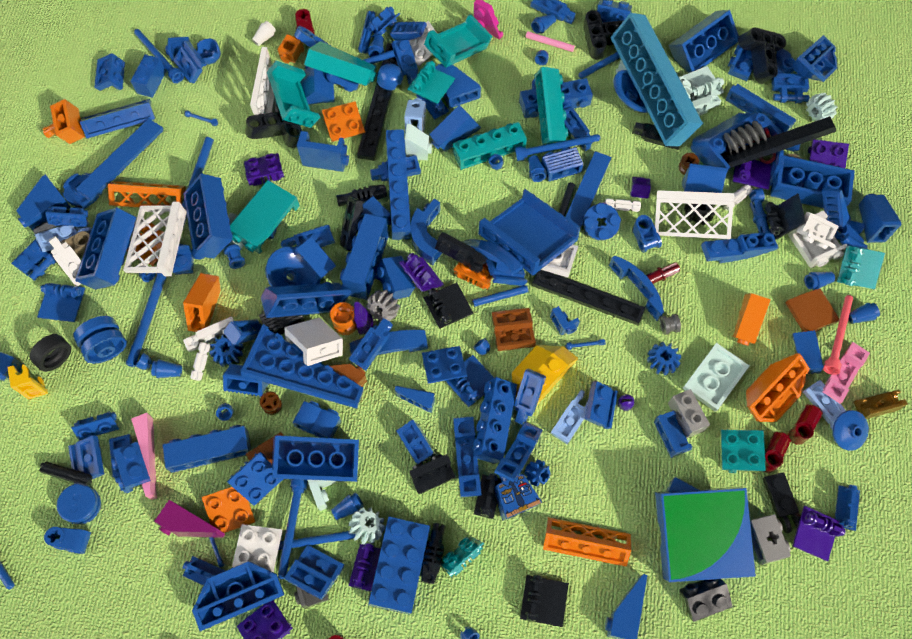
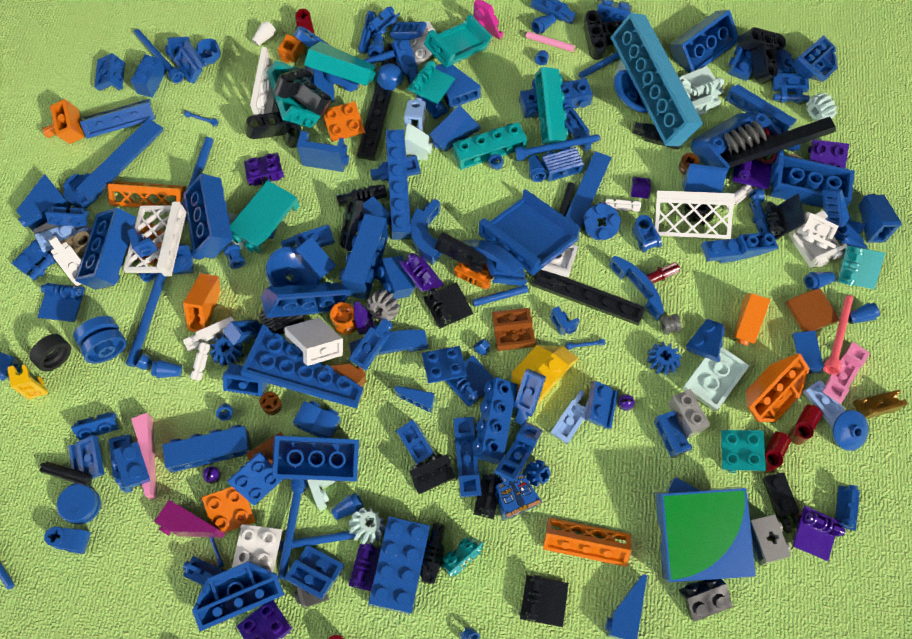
(140, 244): none -> blue bracket
(214, 477): none -> dark purple hinge
(298, 85): none -> black beam
(707, 340): none -> blue wing

